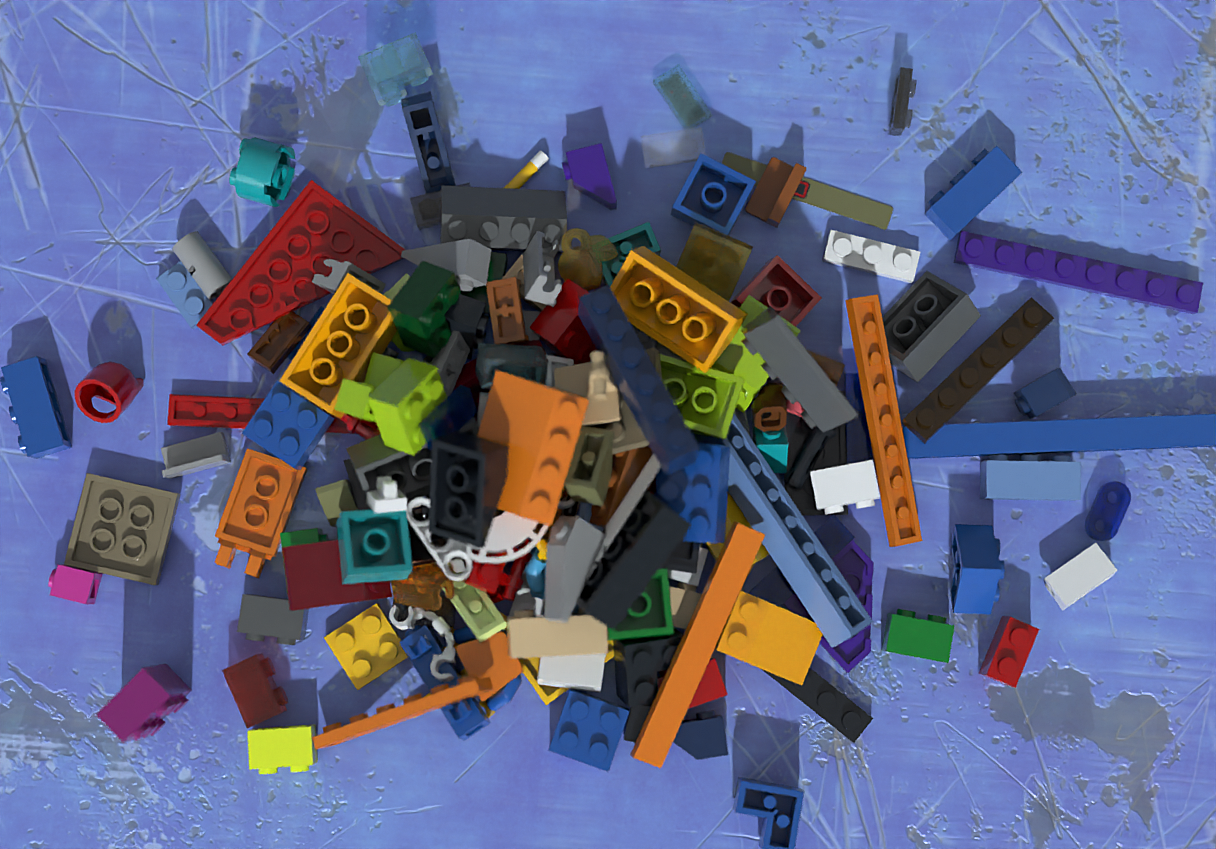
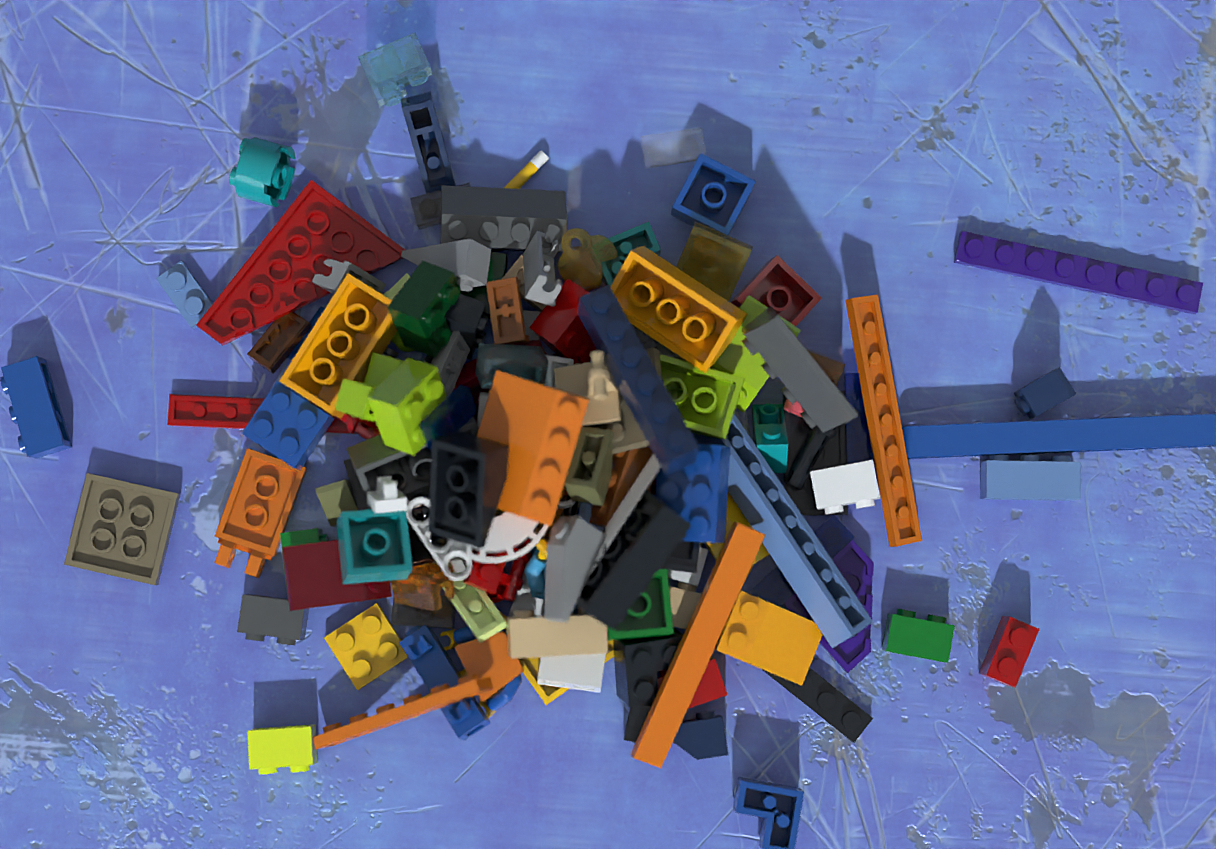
(74, 584): dark pink brick -> none
(110, 383): red piece -> none
(144, 703): magenta brick -> none
(195, 455): light grey panel -> none
(203, 264): light grey pin -> none
(255, 689): clear red brick -> none
(440, 626): white piece -> none
(589, 729): blue brick -> none
(590, 174): dark purple slope -> none
(682, 98): clear light blue tile -> none
(770, 408): reddish brown rock -> none
(775, 191): dark orange panel -> none
(820, 194): olive sticker -> none
(871, 256): white plate -> none
(903, 90): clear smoke plate -> none
(926, 324): dark grey slope -> none
(972, 191): blue brick -> none
(975, 569): blue brick -> none
(977, 370): dark brown plate -> none
(1079, 576): white hinge -> none
(1110, 513): clear blue plate -> none

